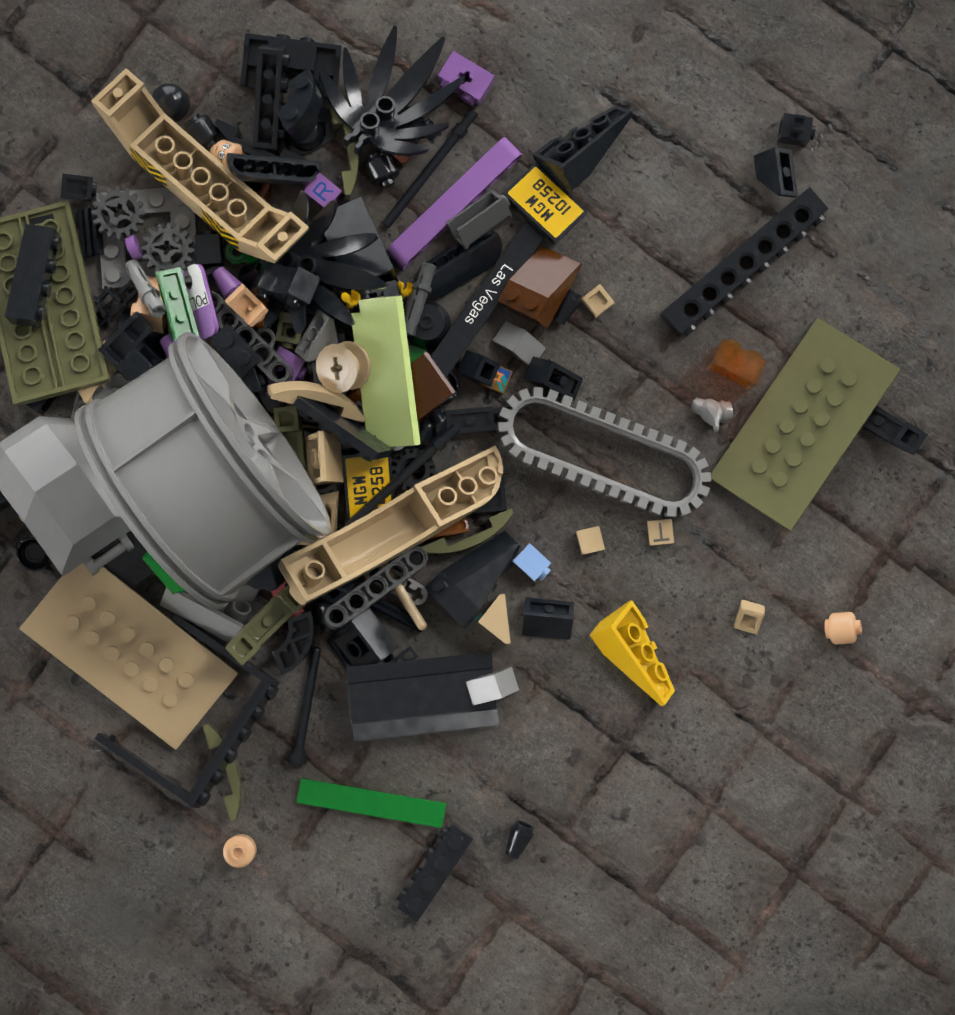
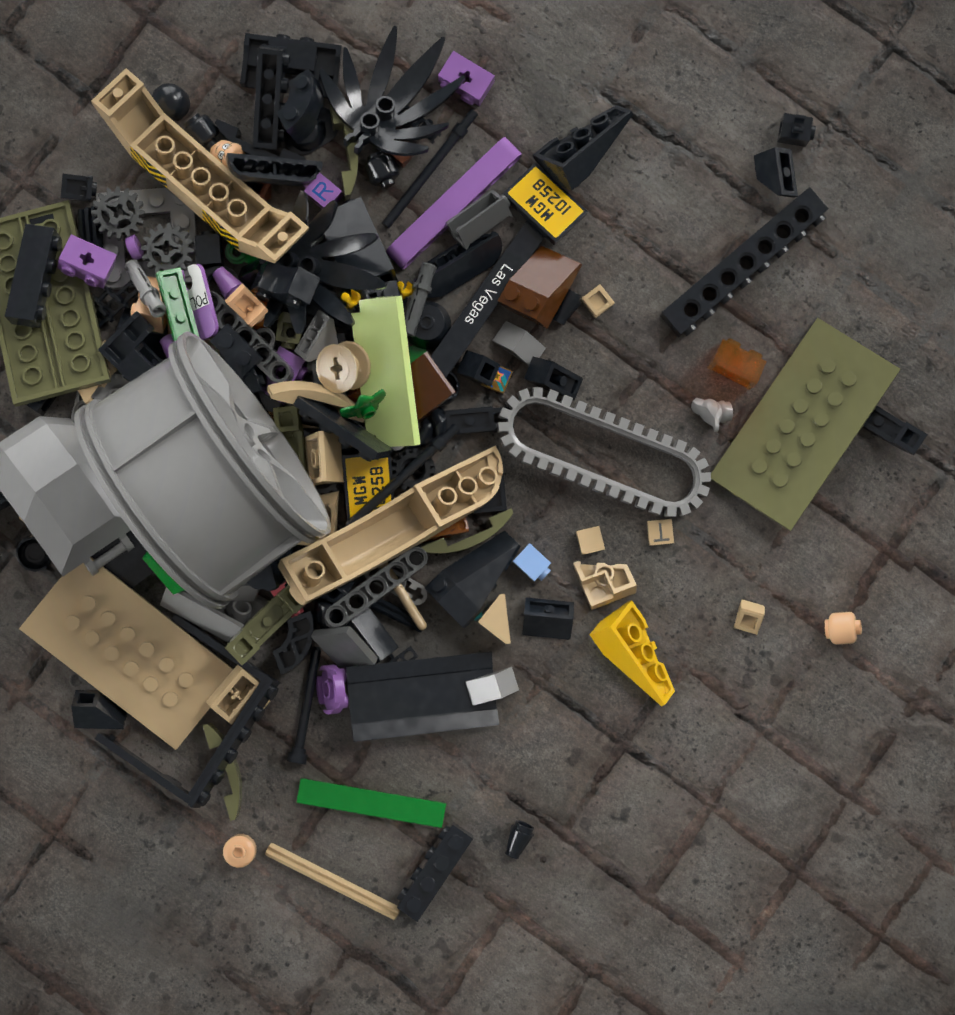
(79, 252): none -> medium lavender brick
(96, 711): none -> black slope
(233, 694): none -> tan slope
(332, 689): none -> medium lavender plate
(332, 881): none -> tan axle
(344, 646): none -> dark grey tile
(364, 407): none -> green plate
(605, 582): none -> tan slope

